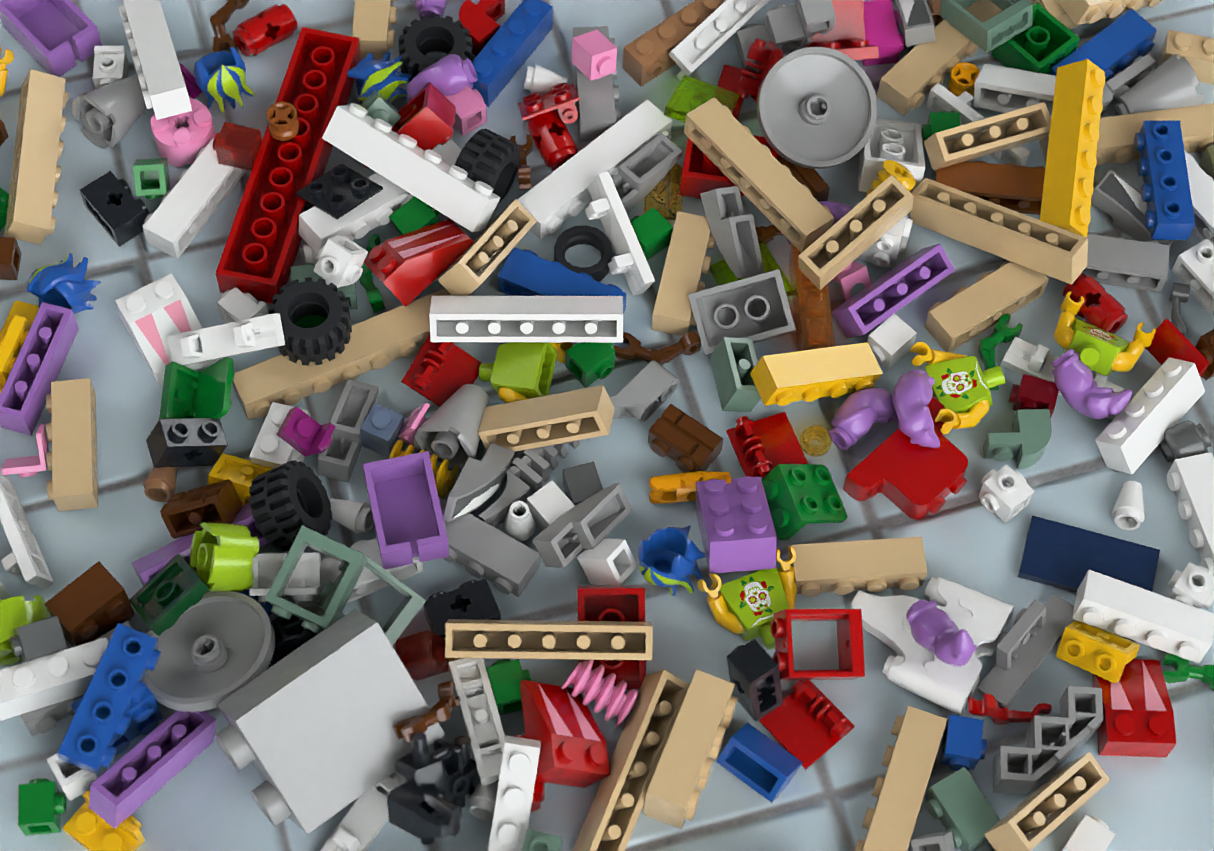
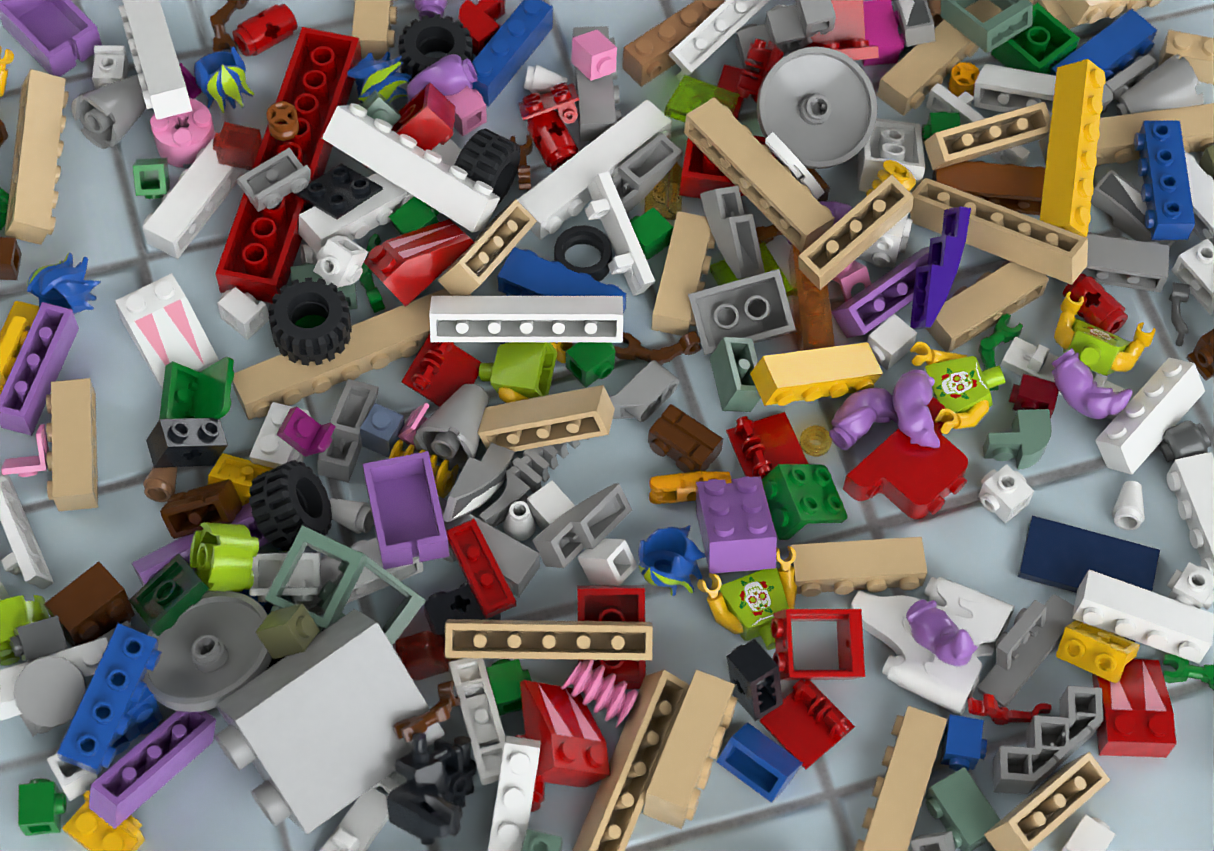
(50, 691): none -> light grey tile
(115, 207): black brick -> none
(227, 340): white hinge -> none
(274, 180): none -> light grey bracket
(287, 631): none -> olive brick
(480, 568): none -> red tile
(483, 801): white cone -> none
(581, 482): dark grey brick -> none
(797, 169): none -> white tile
(937, 277): none -> dark purple slope
(1172, 343): red slope -> none

